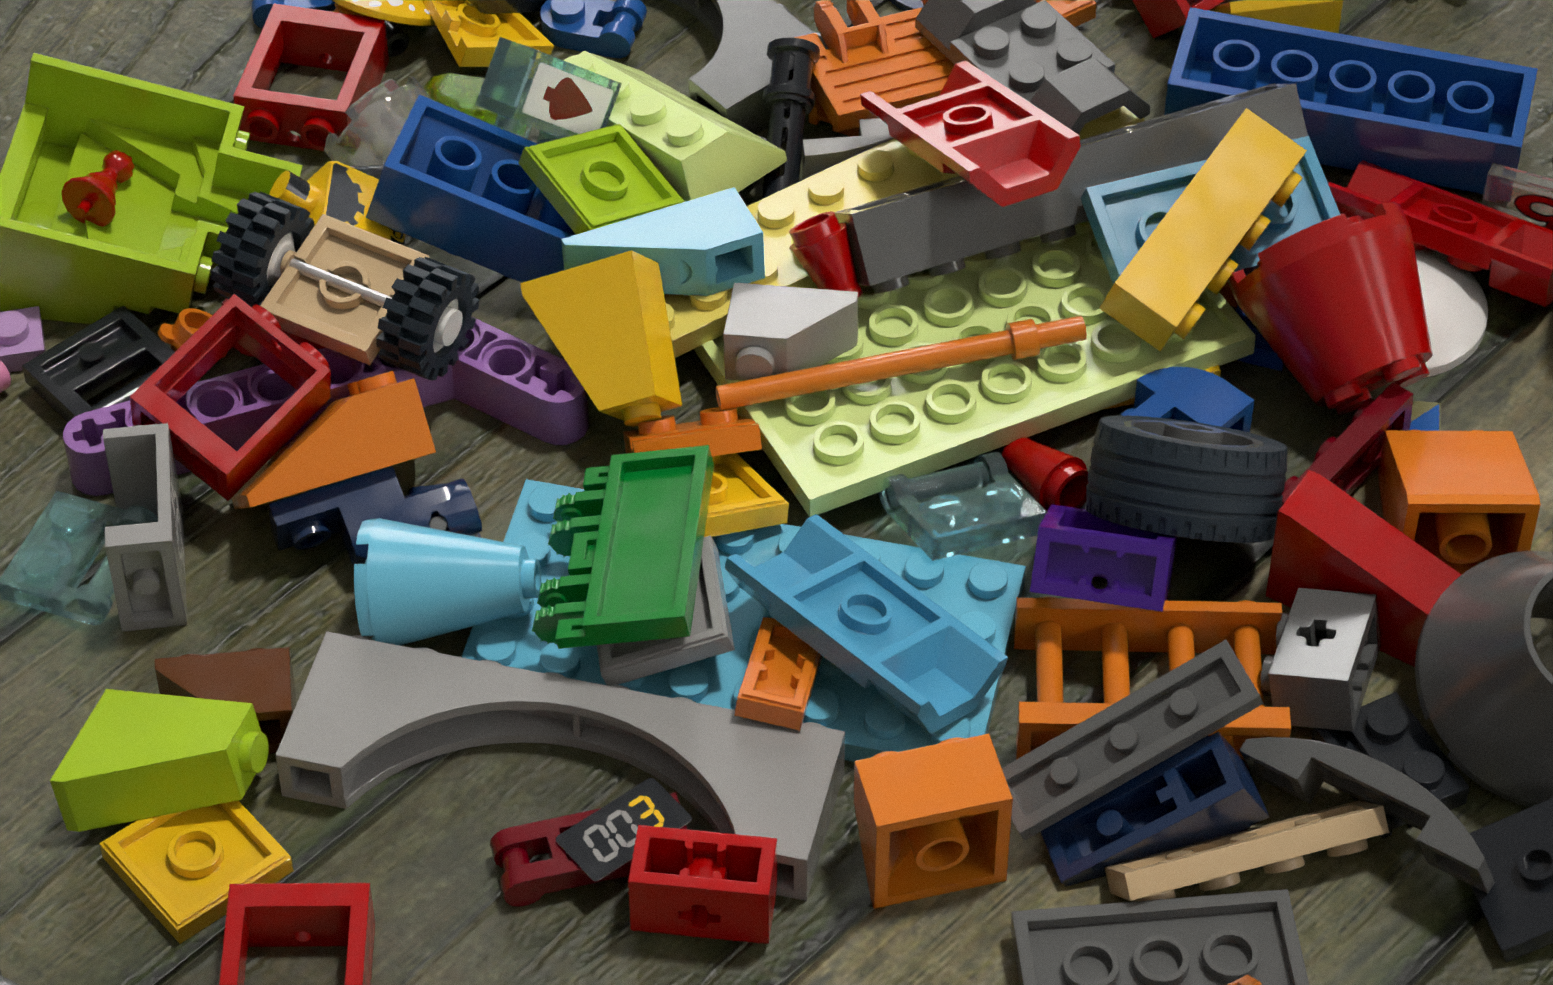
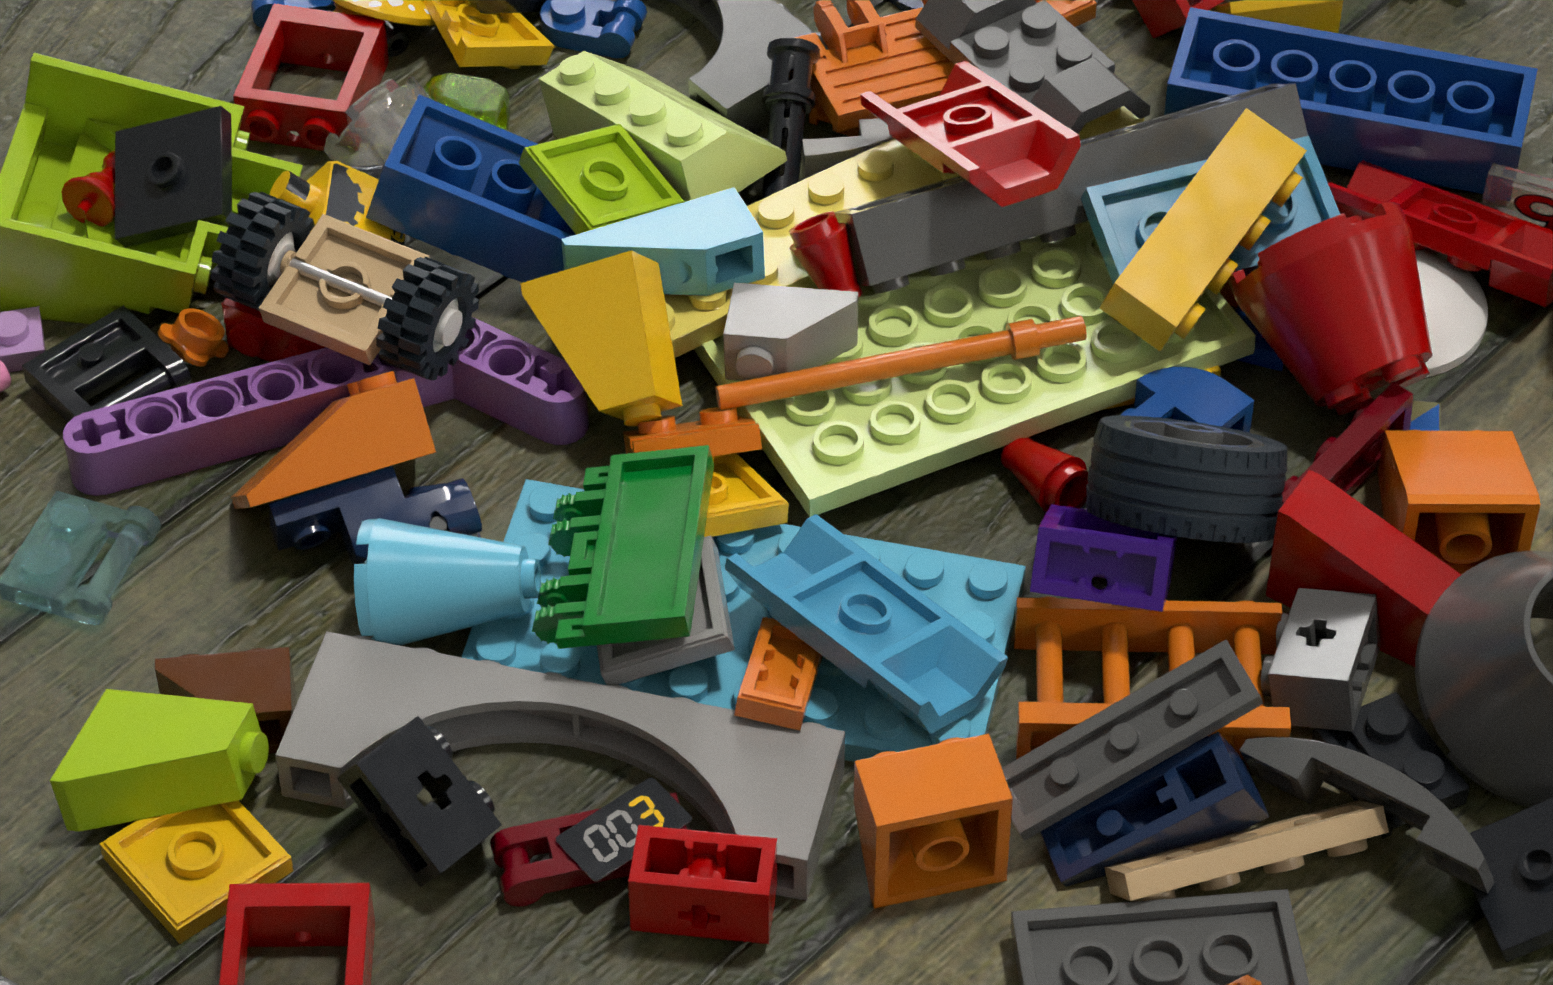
(146, 557): light grey panel -> none
(173, 176): none -> black plate
(192, 441): red window -> none
(386, 791): none -> black brick
(544, 93): brick -> none
(967, 520): clear light blue plate -> none

